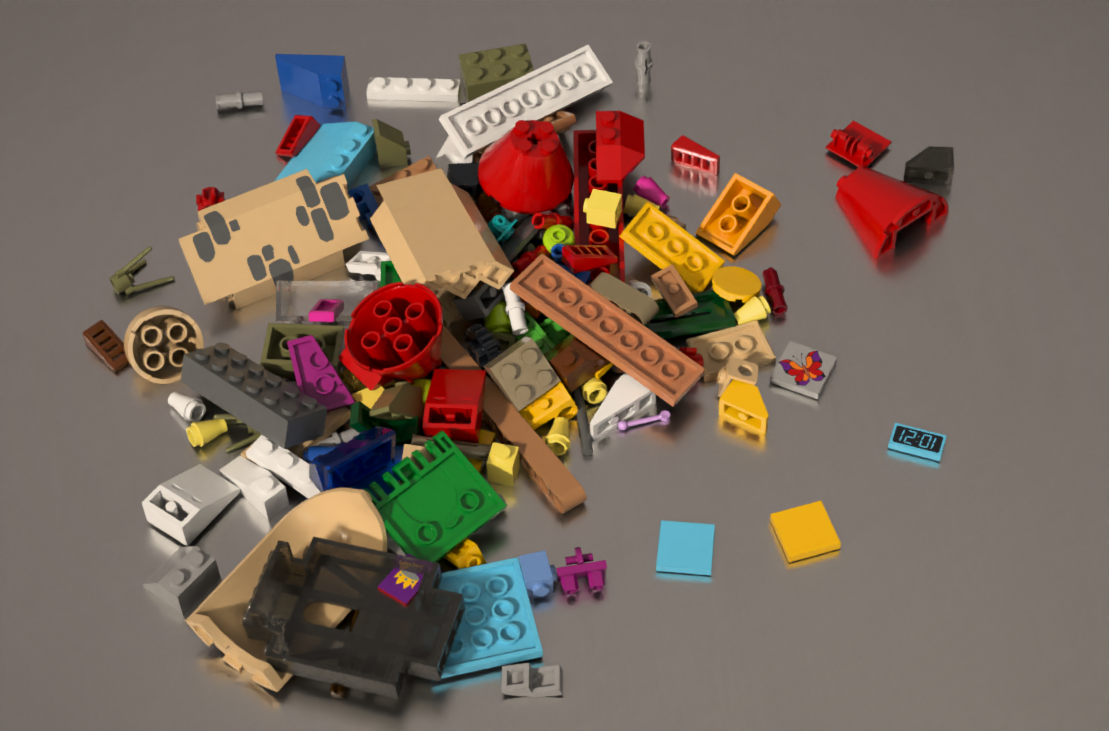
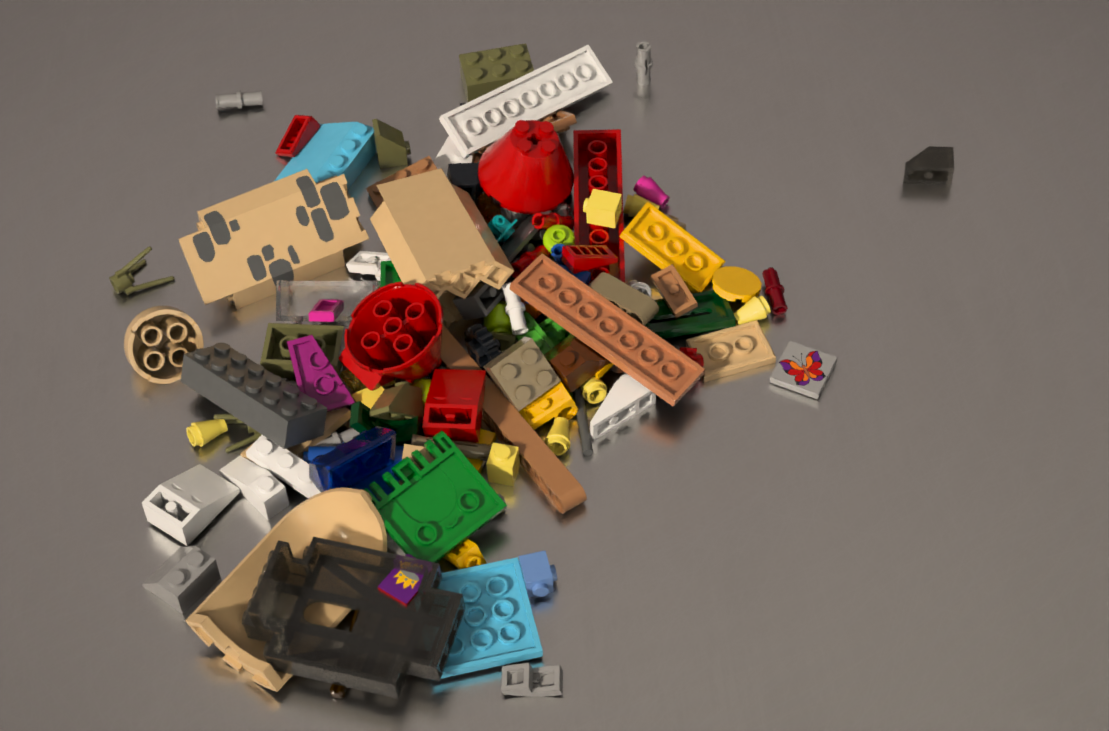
(99, 334): reddish brown slope -> none
(188, 407): white cone -> none
(209, 197): red gear -> none
(314, 78): blue slope -> none
(365, 203): blue plate -> none
(413, 89): white plate -> none
(570, 574): magenta hips -> none
(618, 145): red wedge -> none
(664, 416): lavender hinge -> none
(685, 547): medium azure tile -> none
(693, 155): red slope -> none
(731, 372): tan bracket -> none
(738, 215): light orange slope -> none
(744, 405): yellow slope -> none
(805, 531): yellow tile -> none
(857, 144): red hinge -> none
(884, 205): red cone -> none
(917, 441): tile -> none

